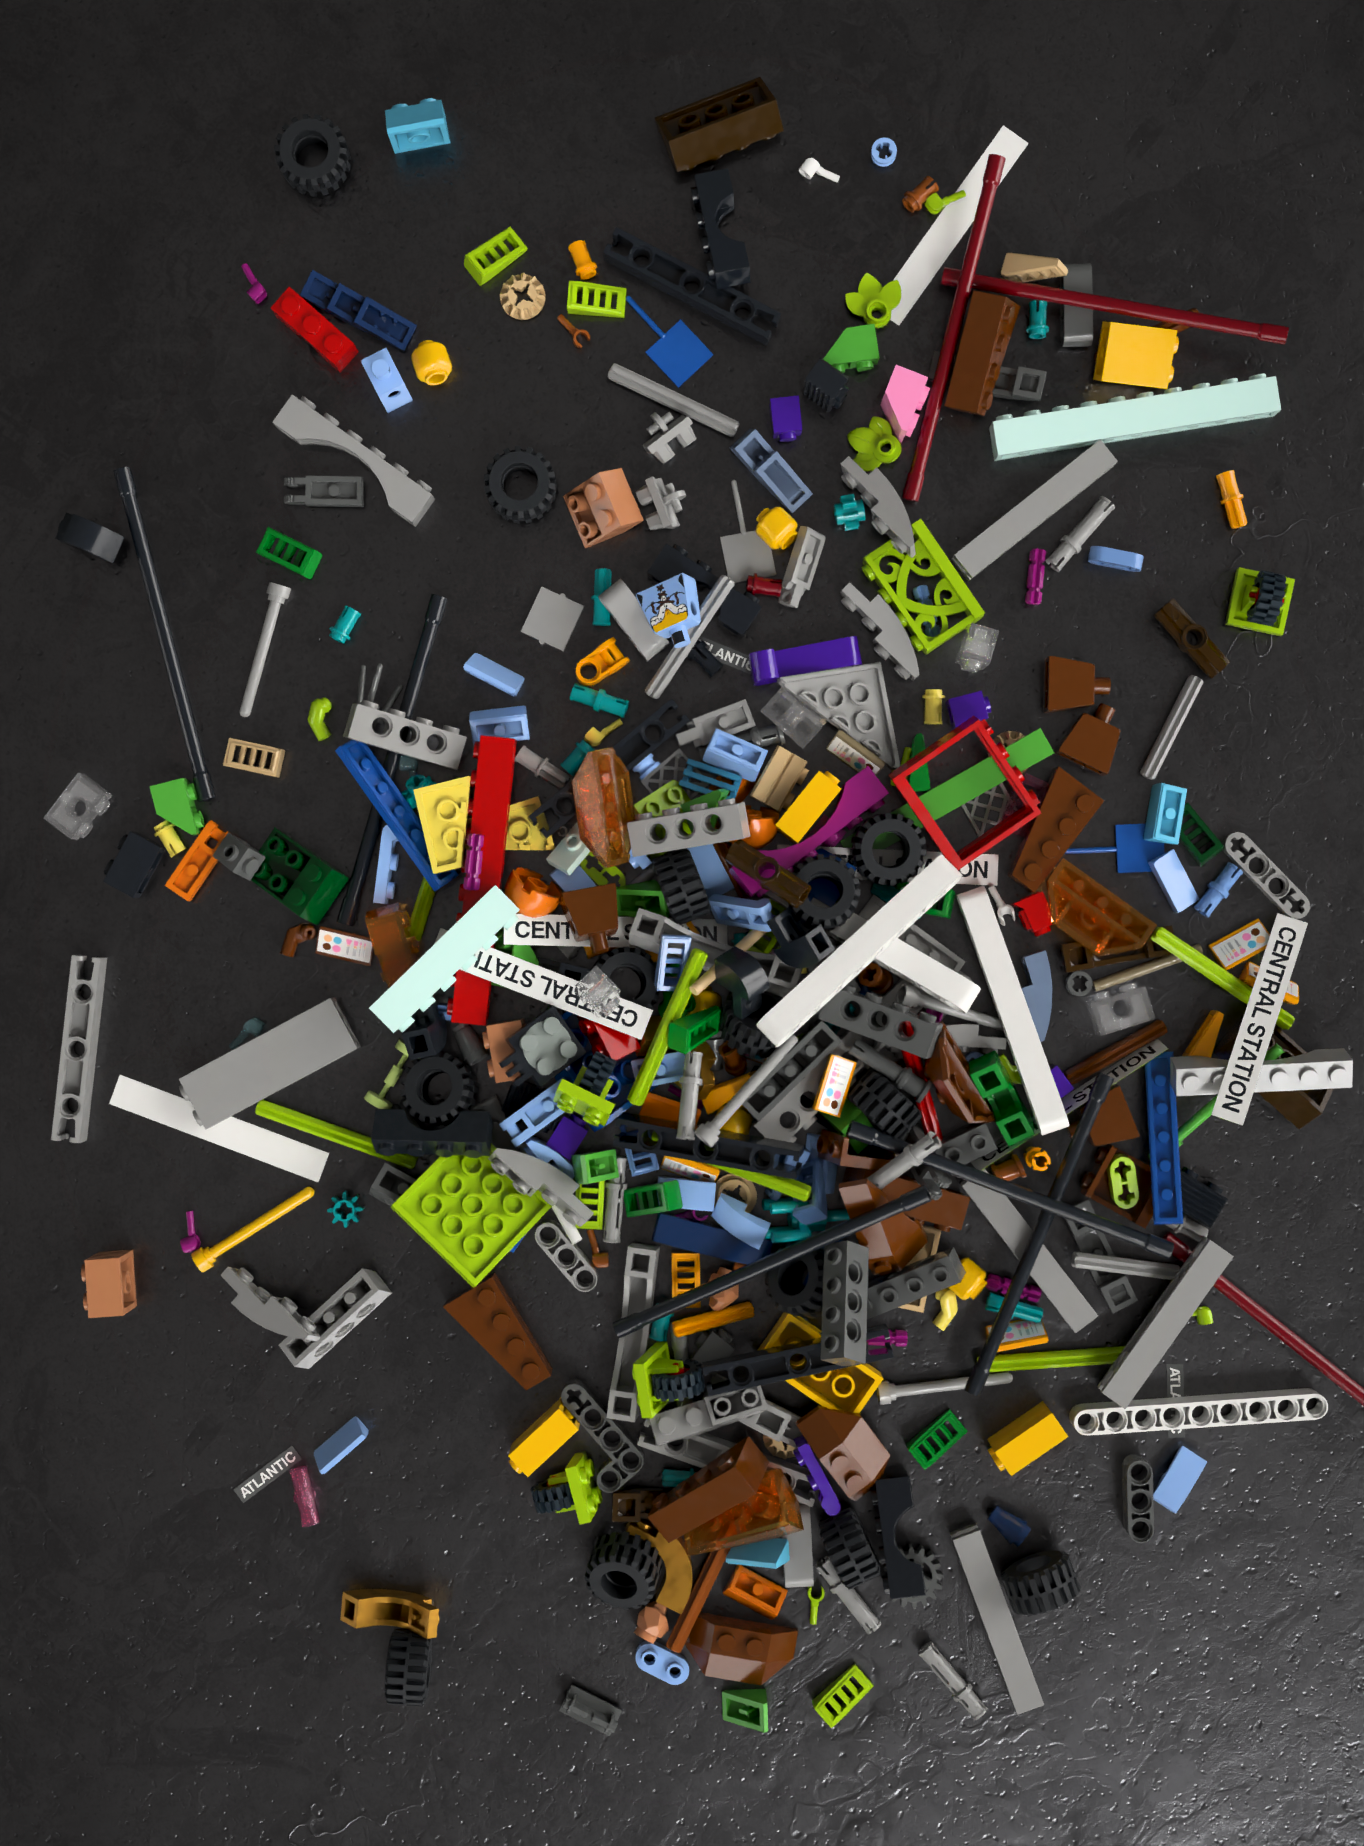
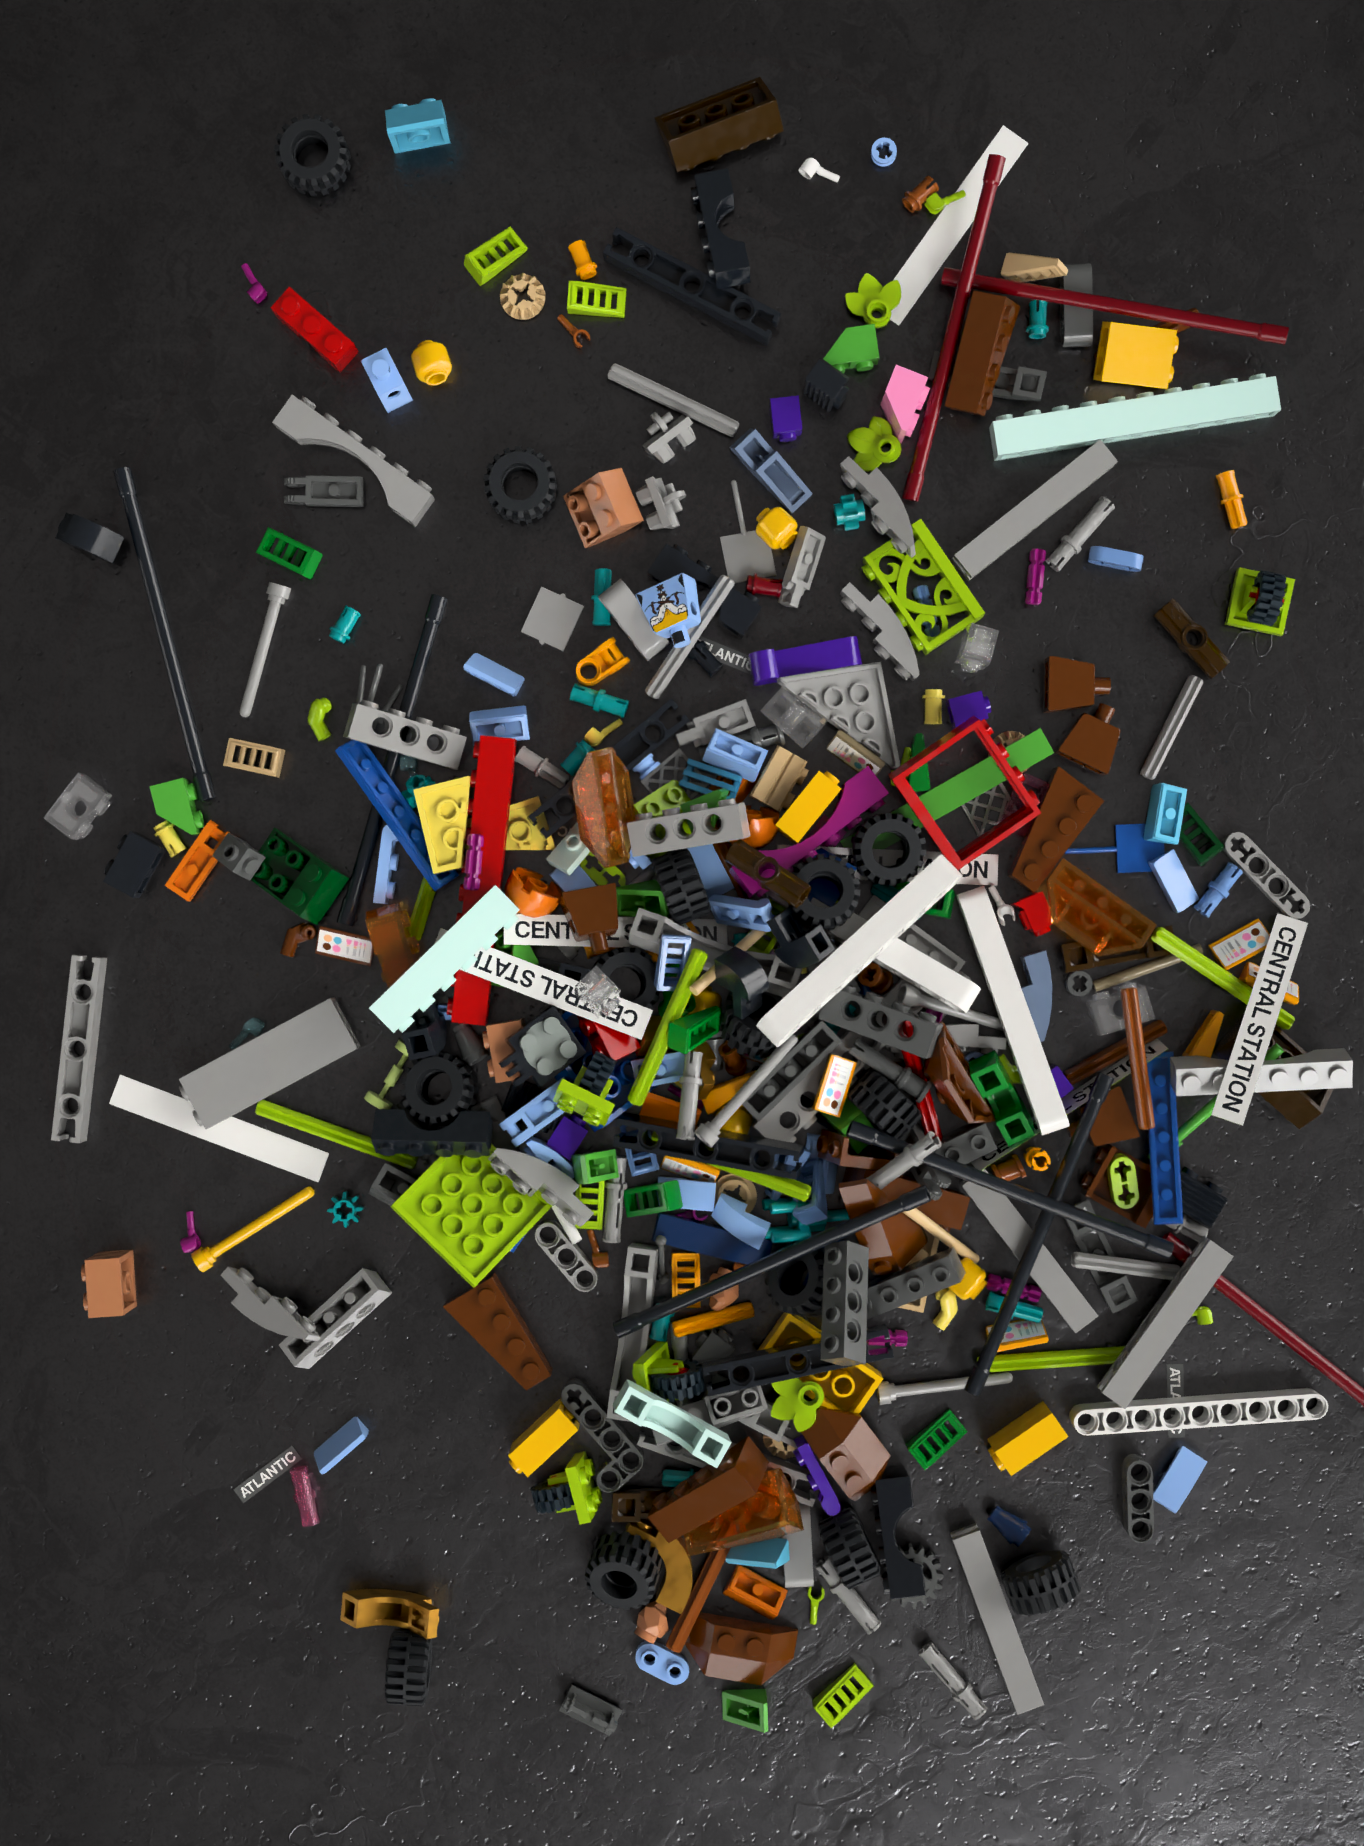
(358, 310): dark blue slope -> none
(662, 1277): none -> dark grey hinge
(677, 351): blue piece -> none
(684, 1428): none -> light aqua arch
(793, 1405): none -> lime plate
(941, 1234): none -> tan bar
(1137, 1058): none -> dark orange axle

